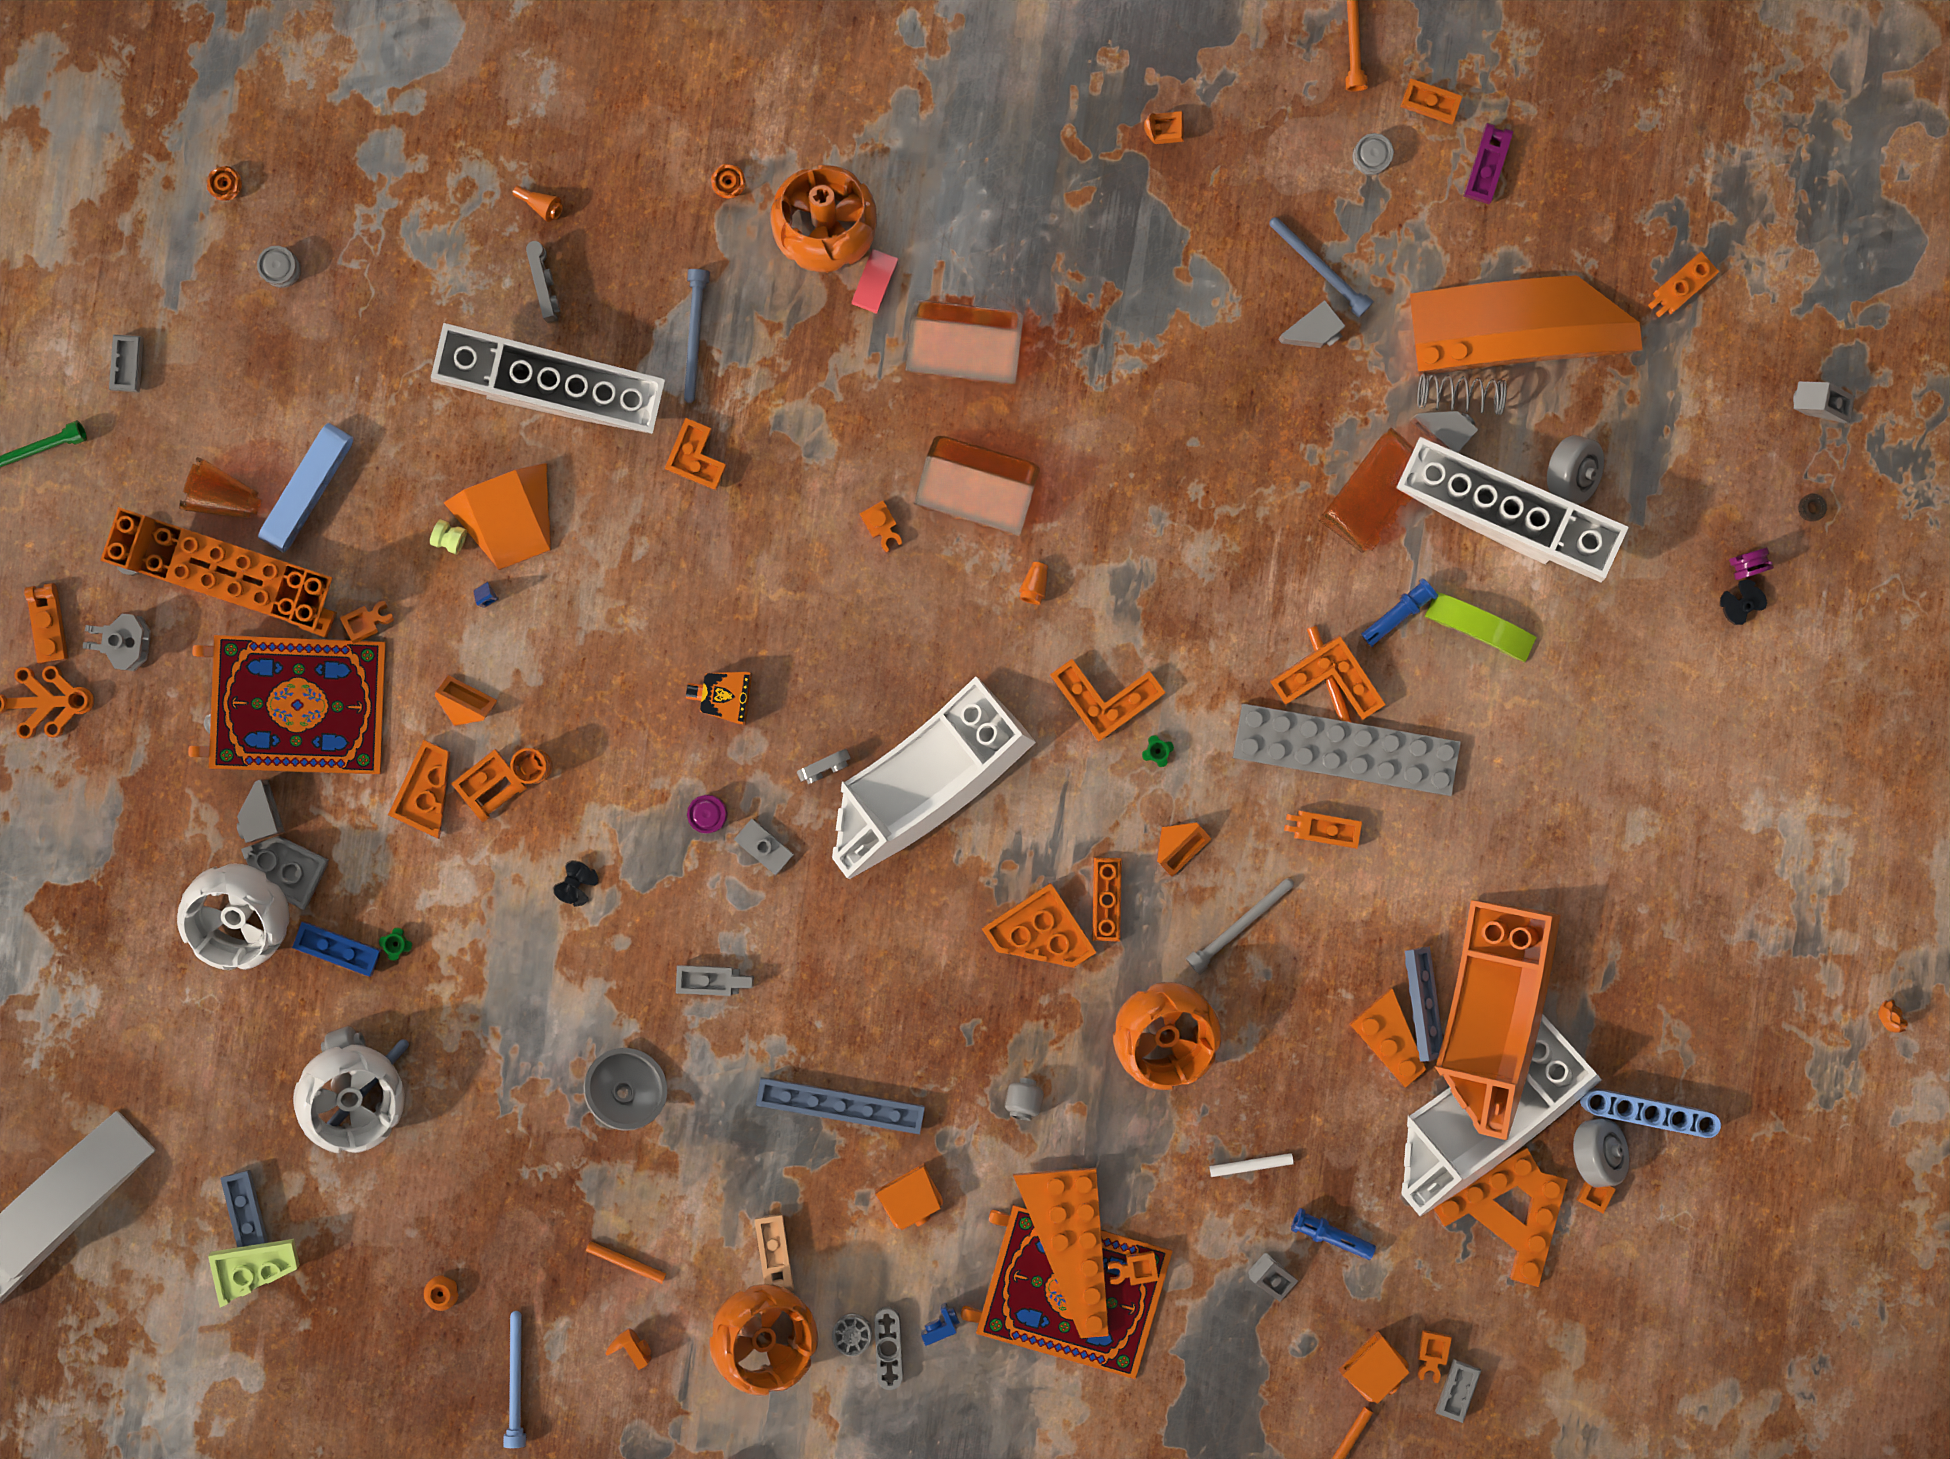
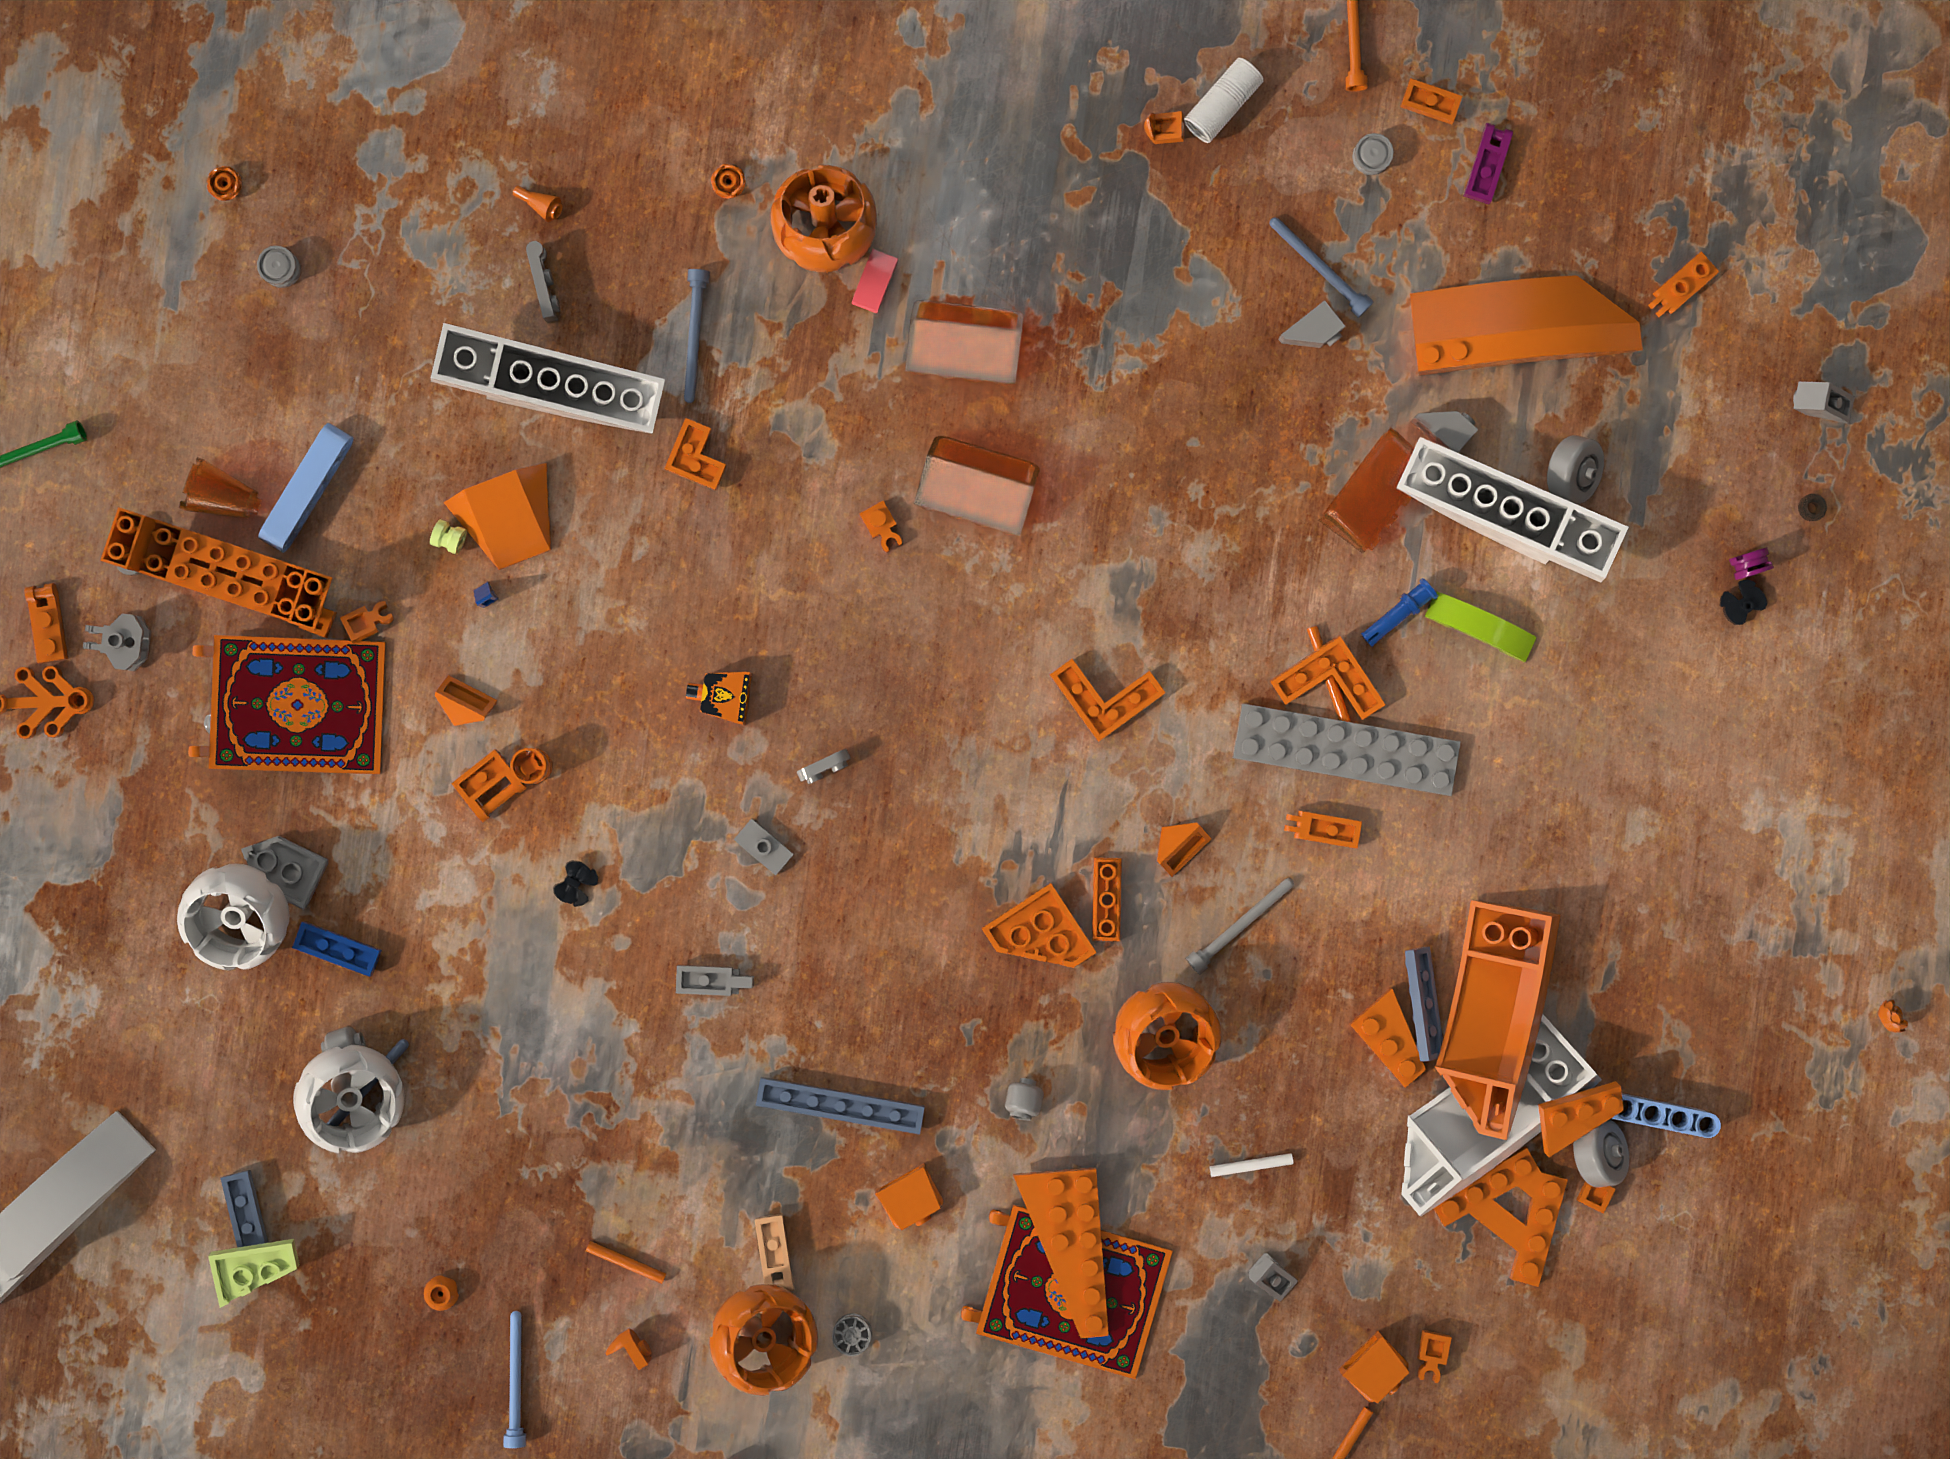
(126, 363): light grey plate -> none
(259, 814): light grey slope -> none
(387, 944): green plate -> none
(423, 790): orange wing -> none
(635, 1075): light grey dish -> none
(707, 814): magenta wheel -> none
(896, 1367): light grey beam -> none
(927, 778): white slope -> none
(939, 1330): blue bracket -> none
(1034, 585): orange cone -> none
(1139, 1269): orange plate -> none
(1165, 749): green plate -> none
(1218, 105): none -> white piece
(1323, 1231): blue pin -> none
(1423, 389): light grey piece -> none
(1458, 1390): light grey plate -> none
(1577, 1114): none -> orange wing

